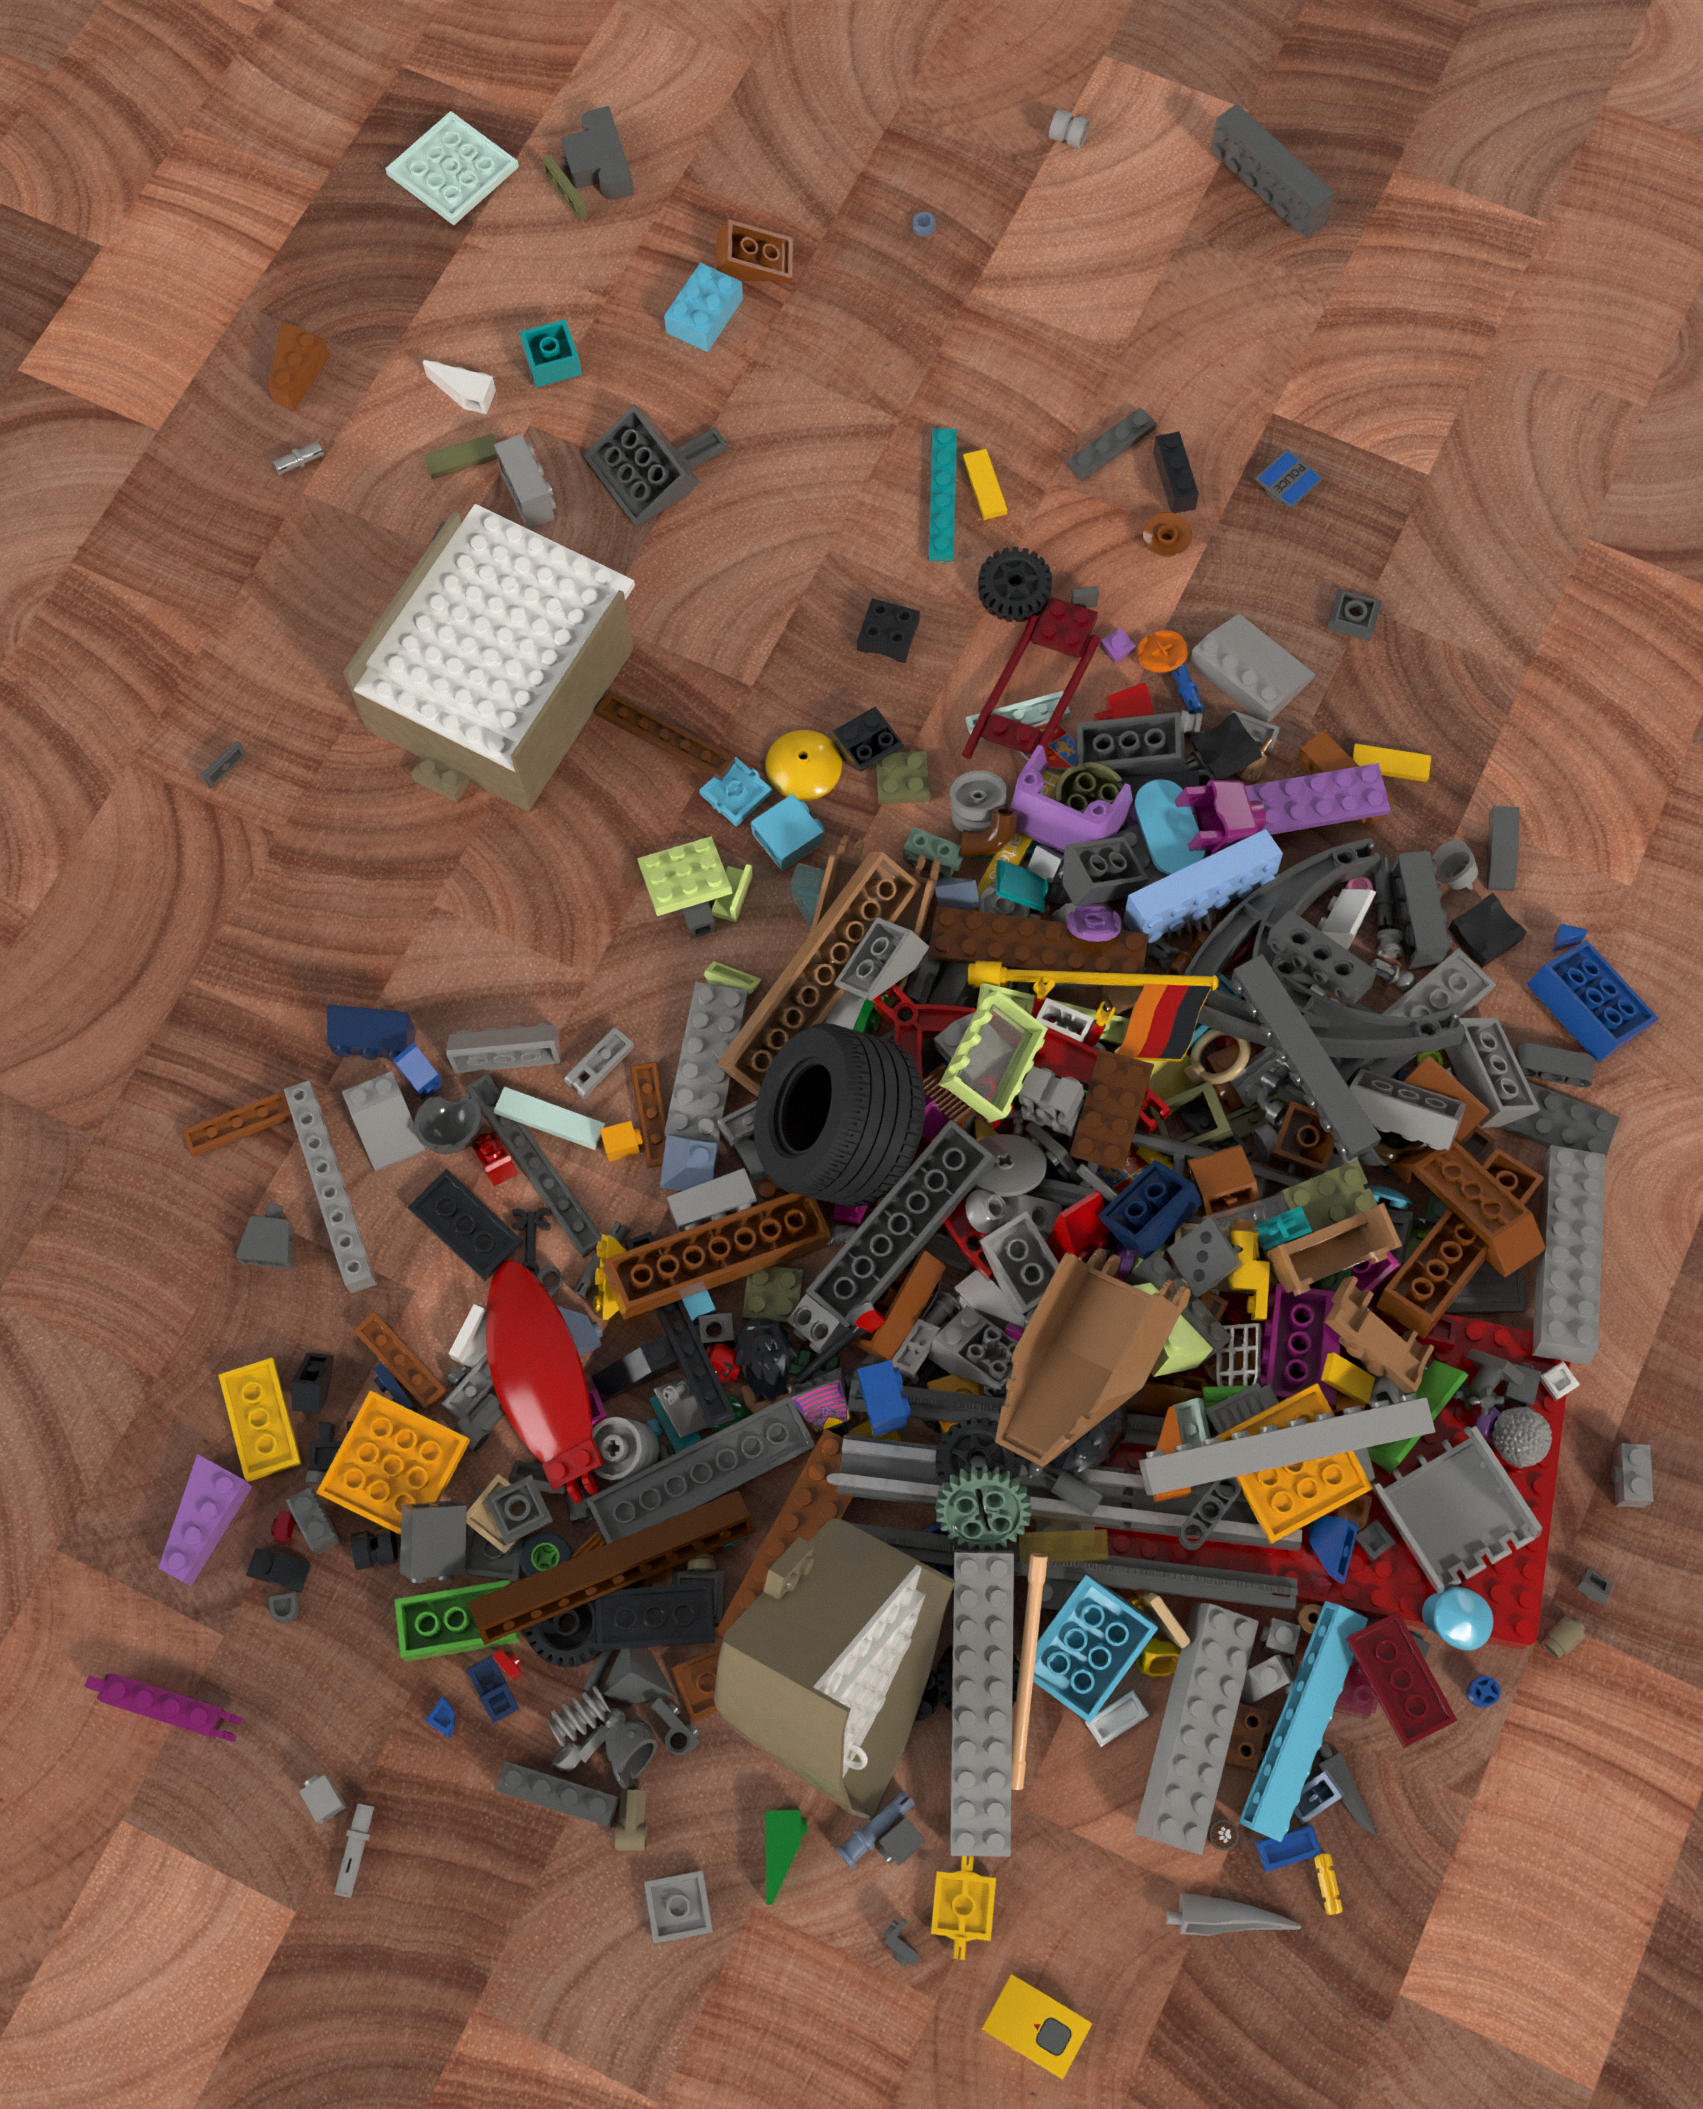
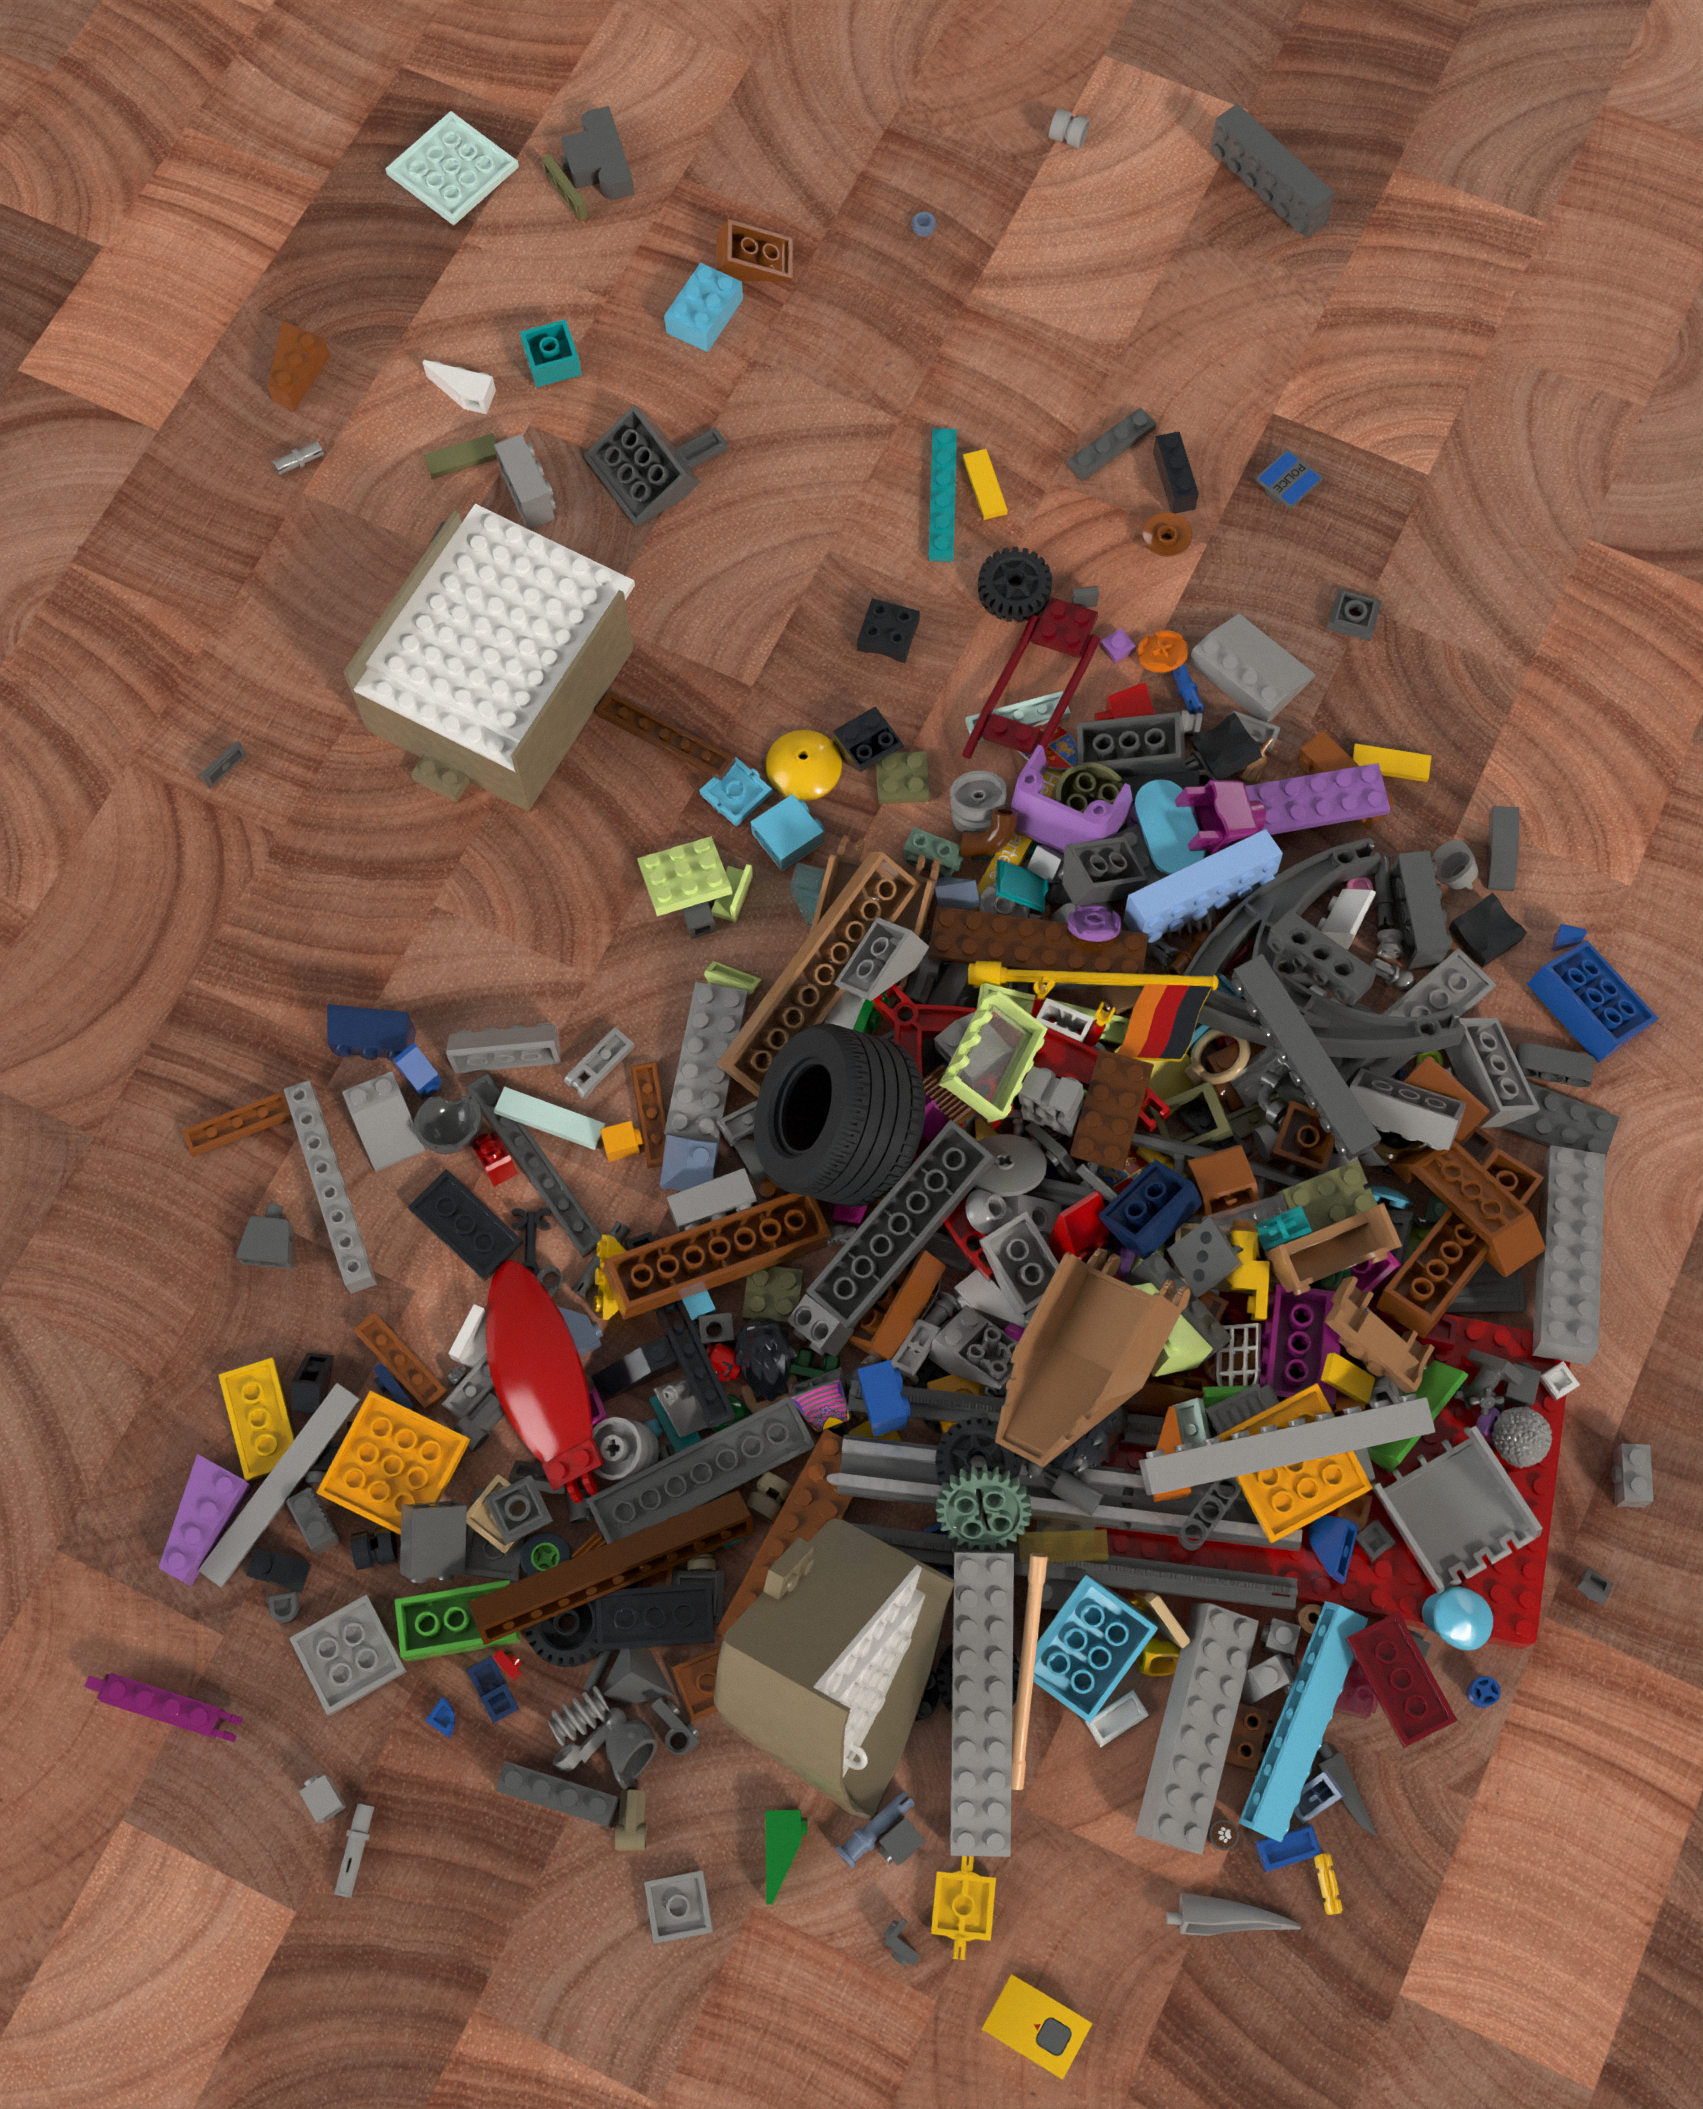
(279, 1485): none -> light grey tile
(283, 1528): dark red plate -> none
(348, 1655): none -> light grey plate
(763, 1505): none -> dark tan wheel
(864, 1320): piece -> none
(1563, 1637): dark tan brick -> none

